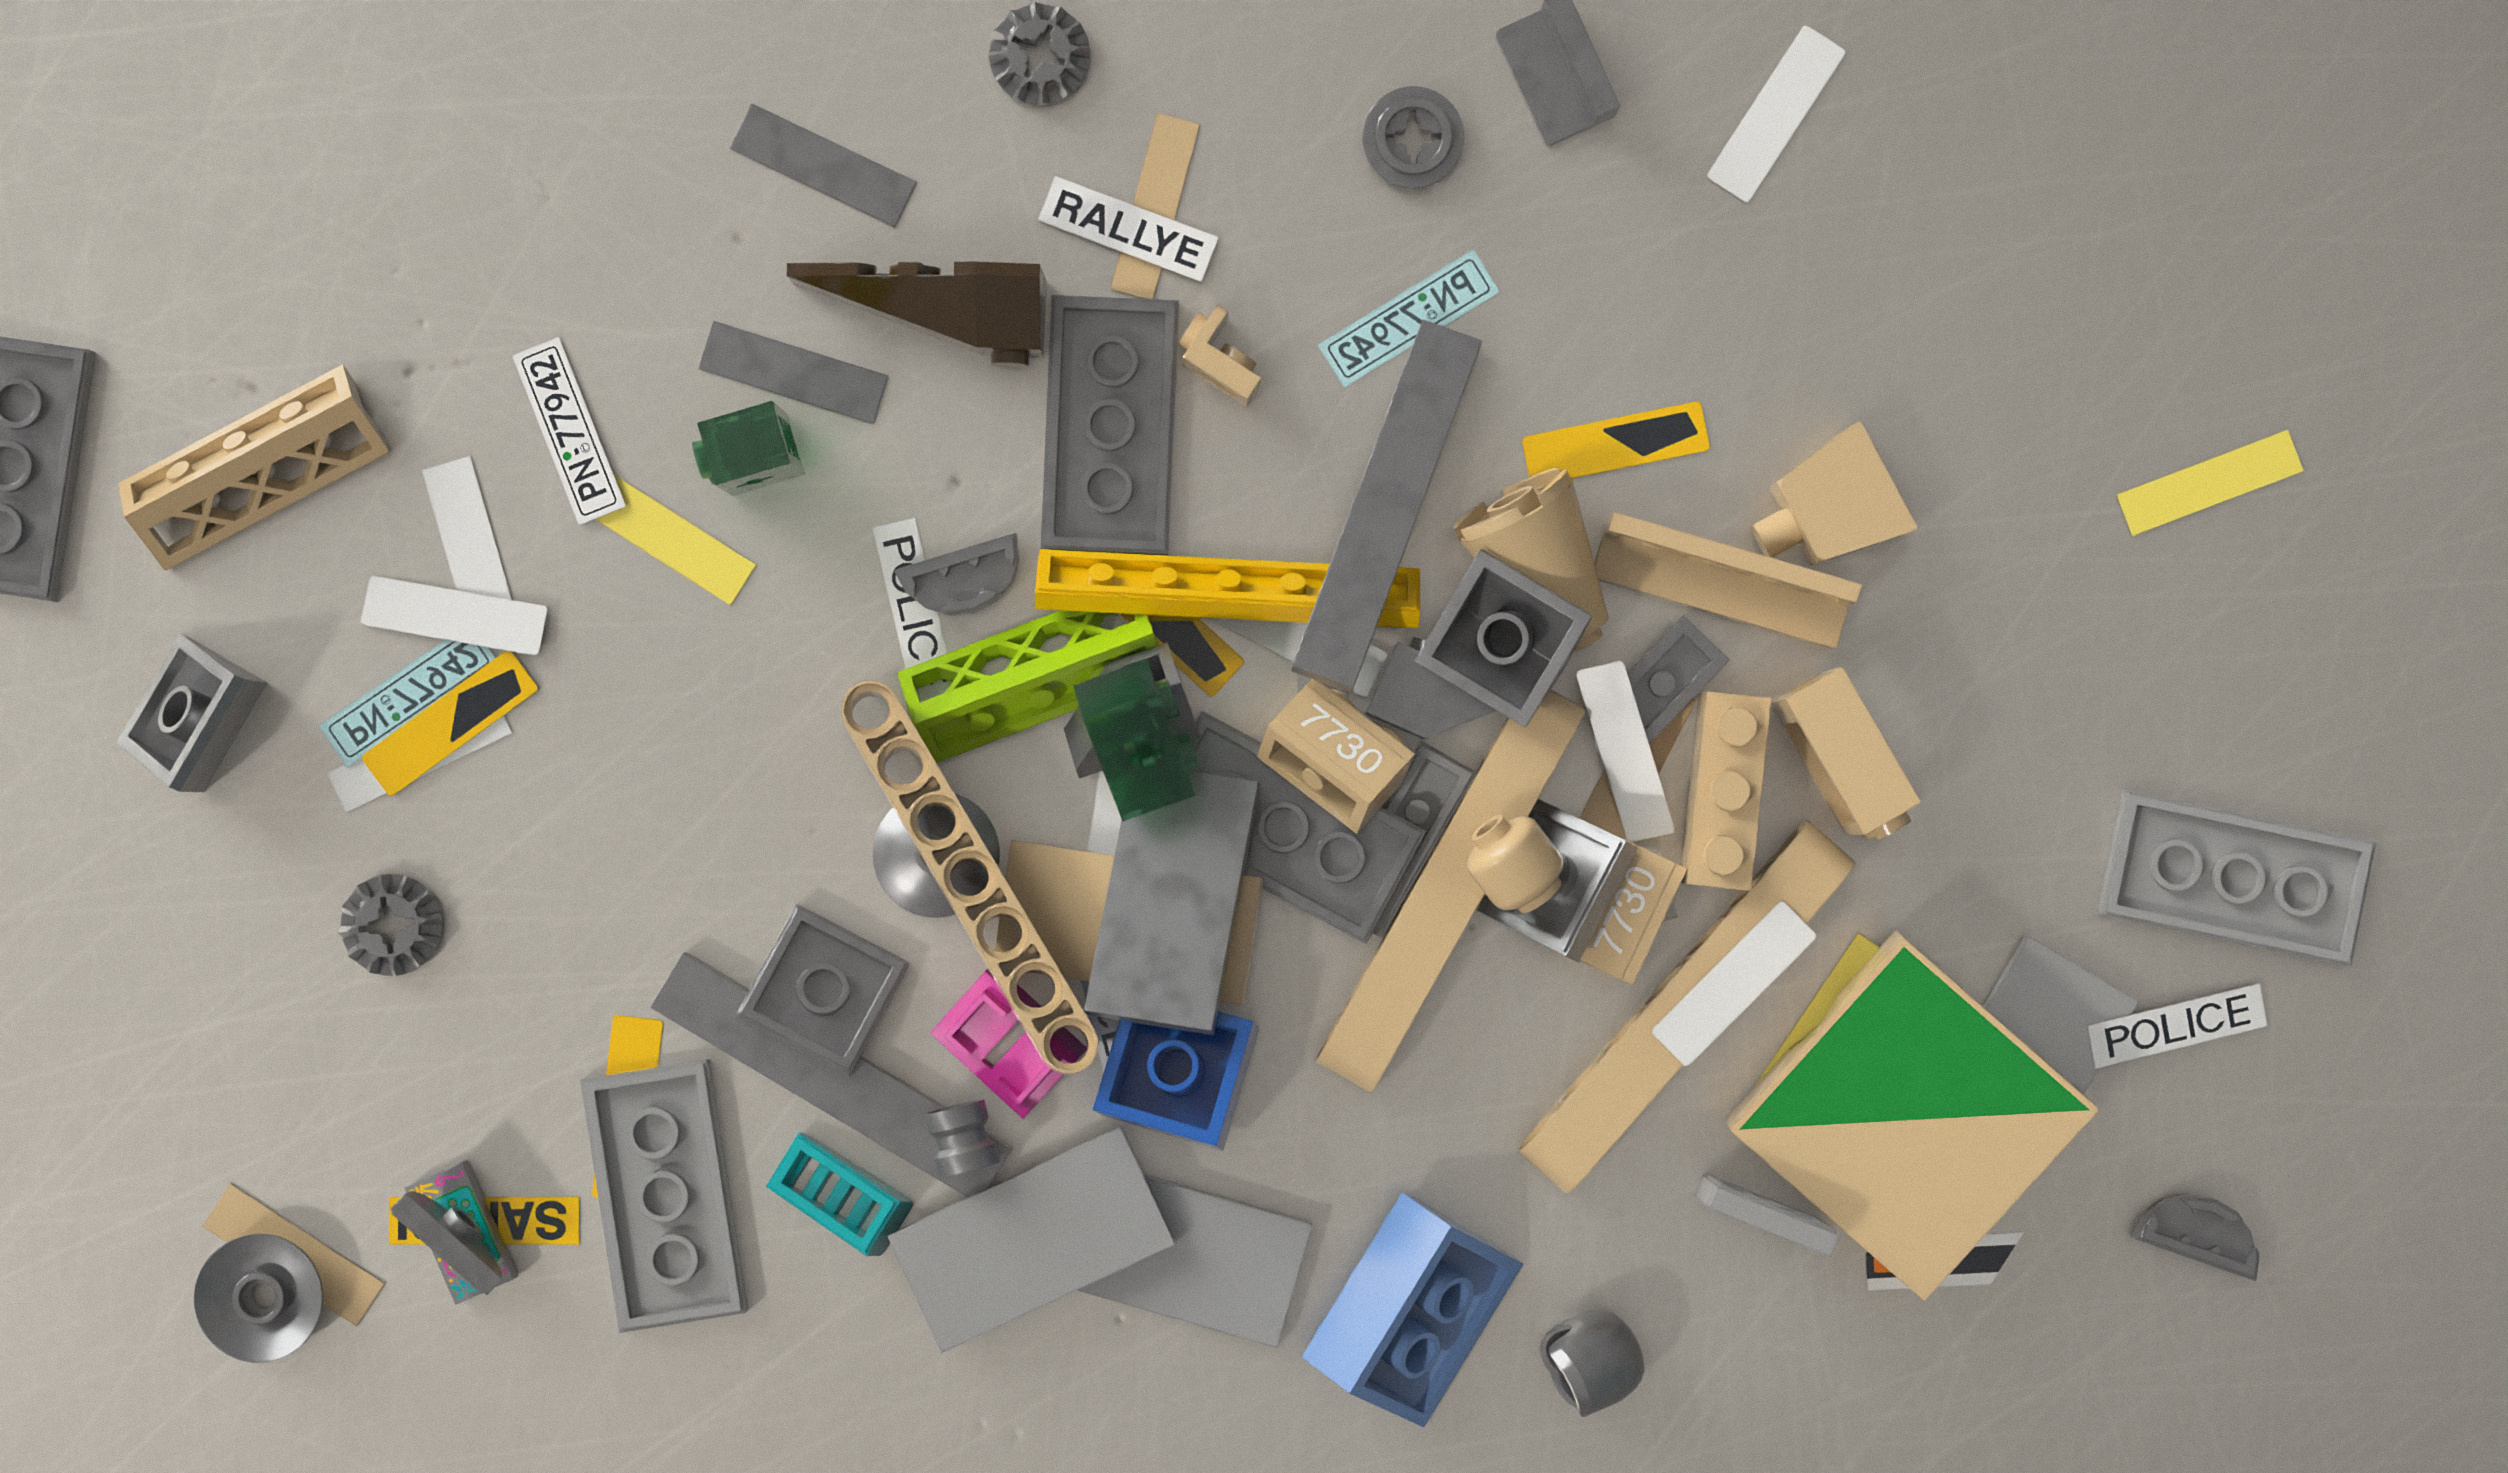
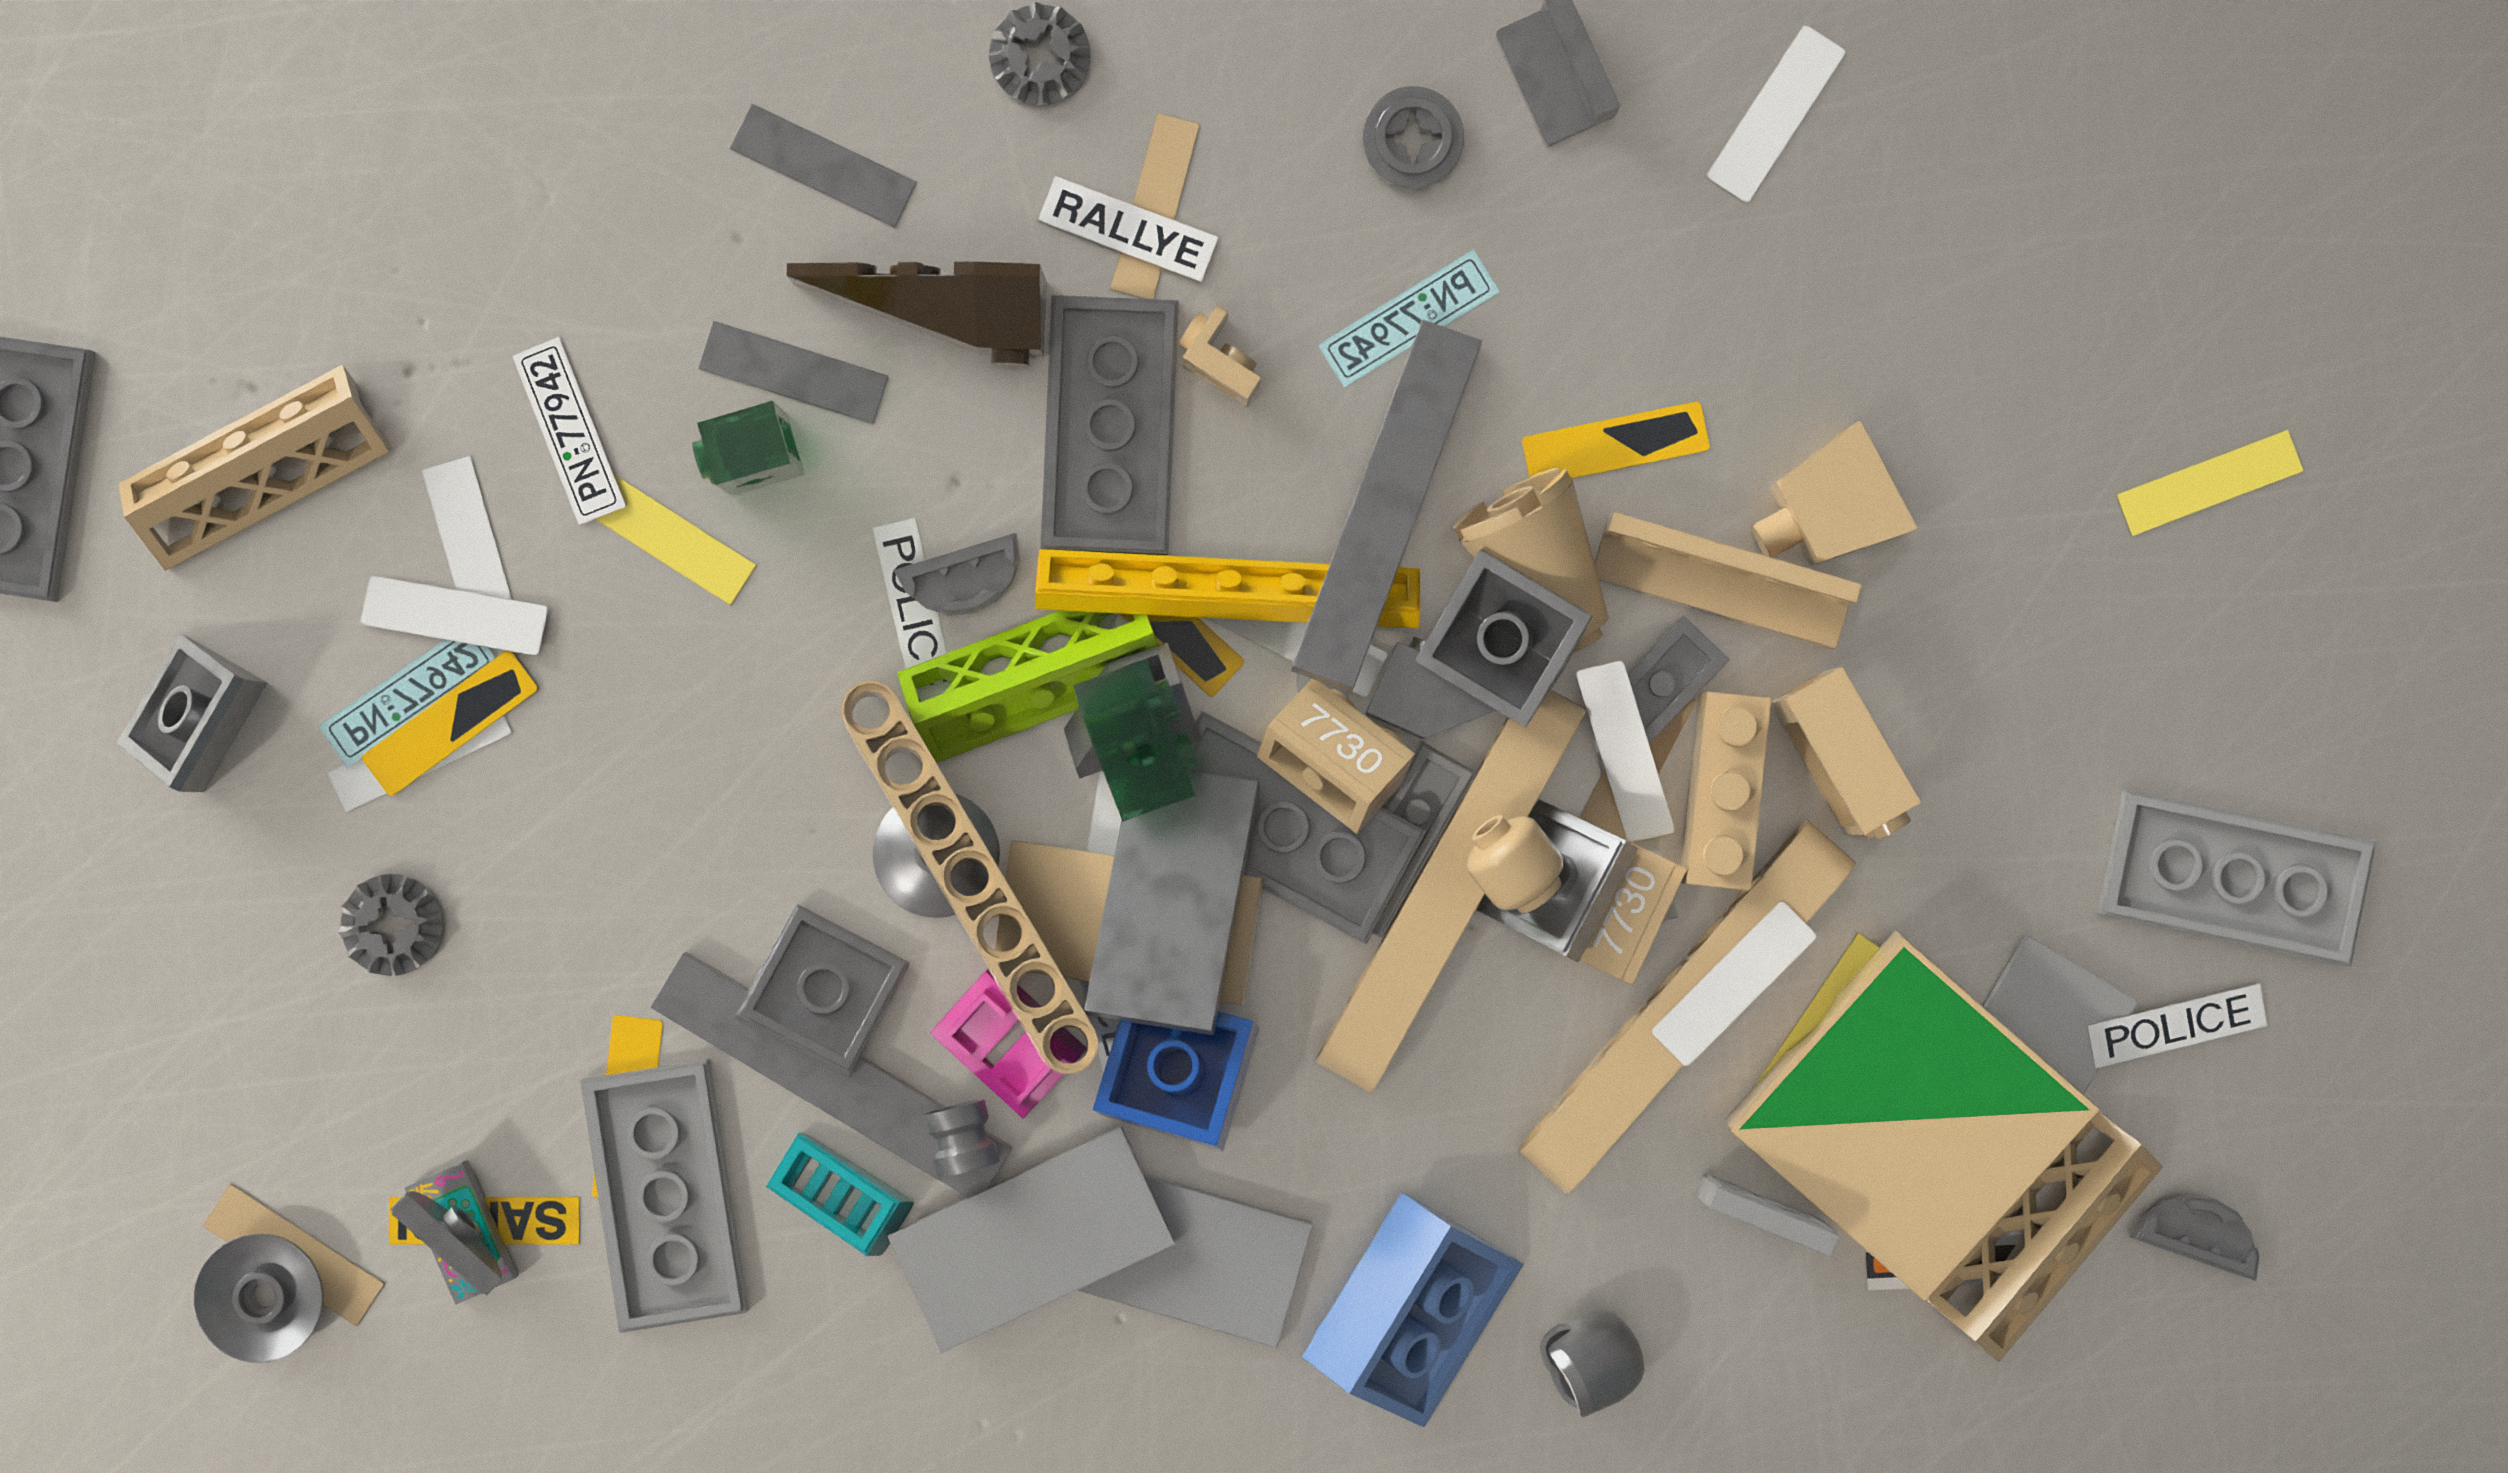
(2057, 1248): none -> tan fence

